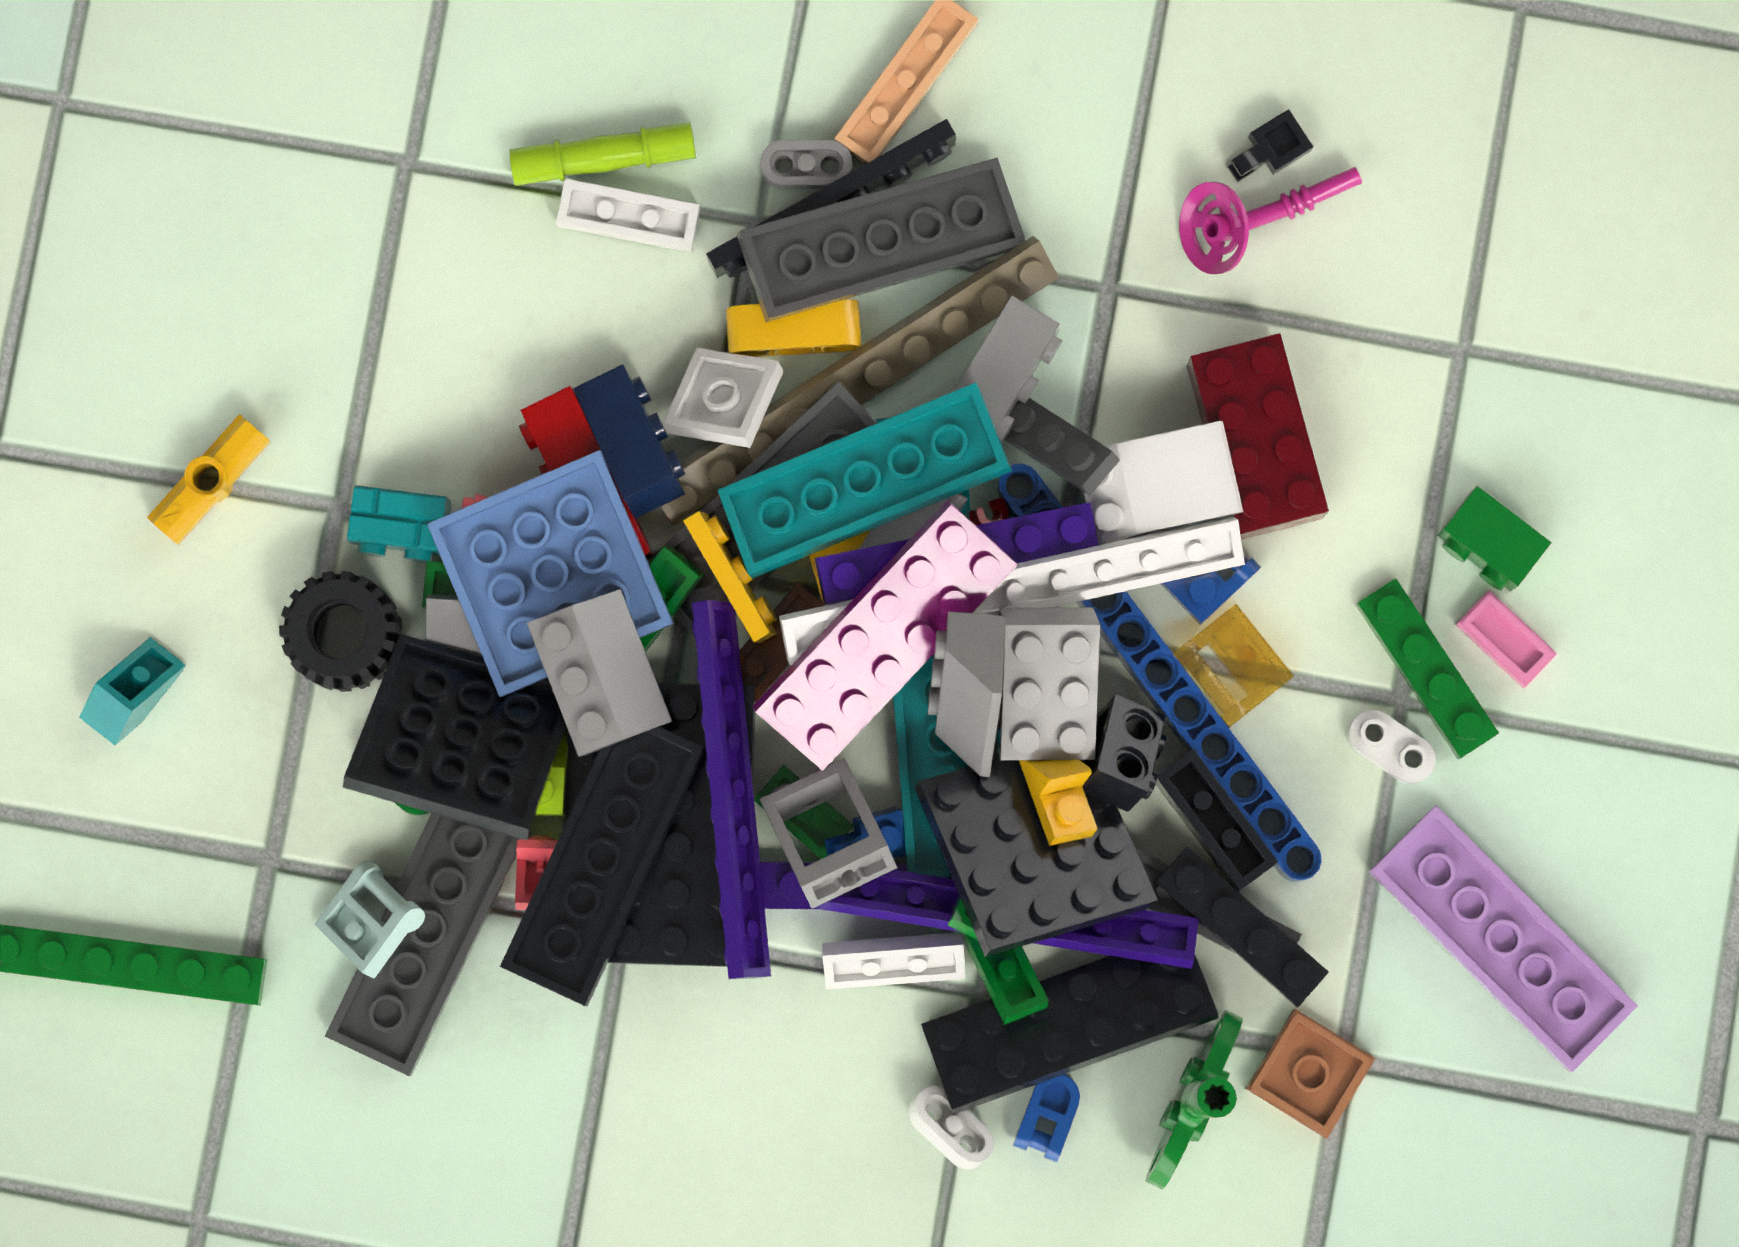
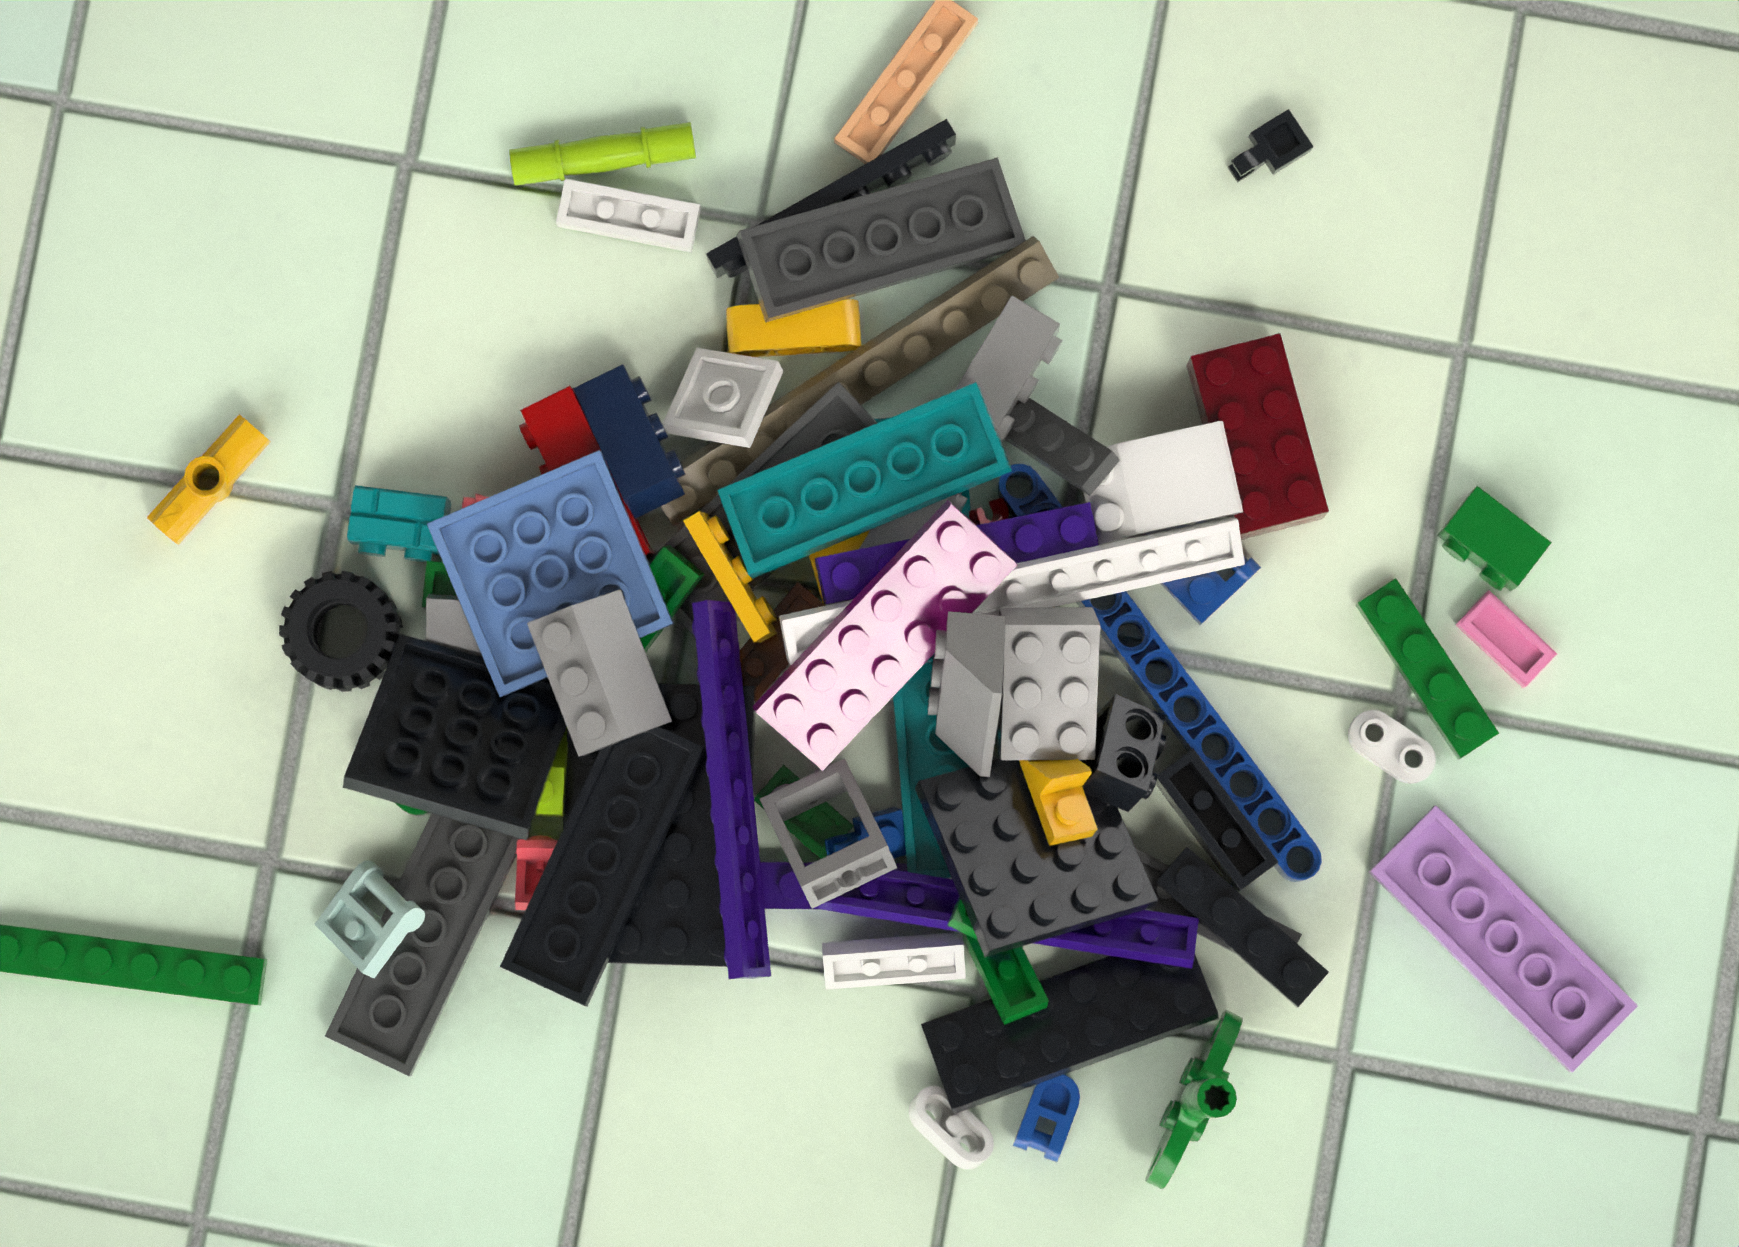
(131, 691): teal slope -> none
(806, 160): light grey plate -> none
(1229, 226): dark pink dish -> none
(1244, 656): clear yellow plate -> none
(1310, 1073): nougat tile -> none

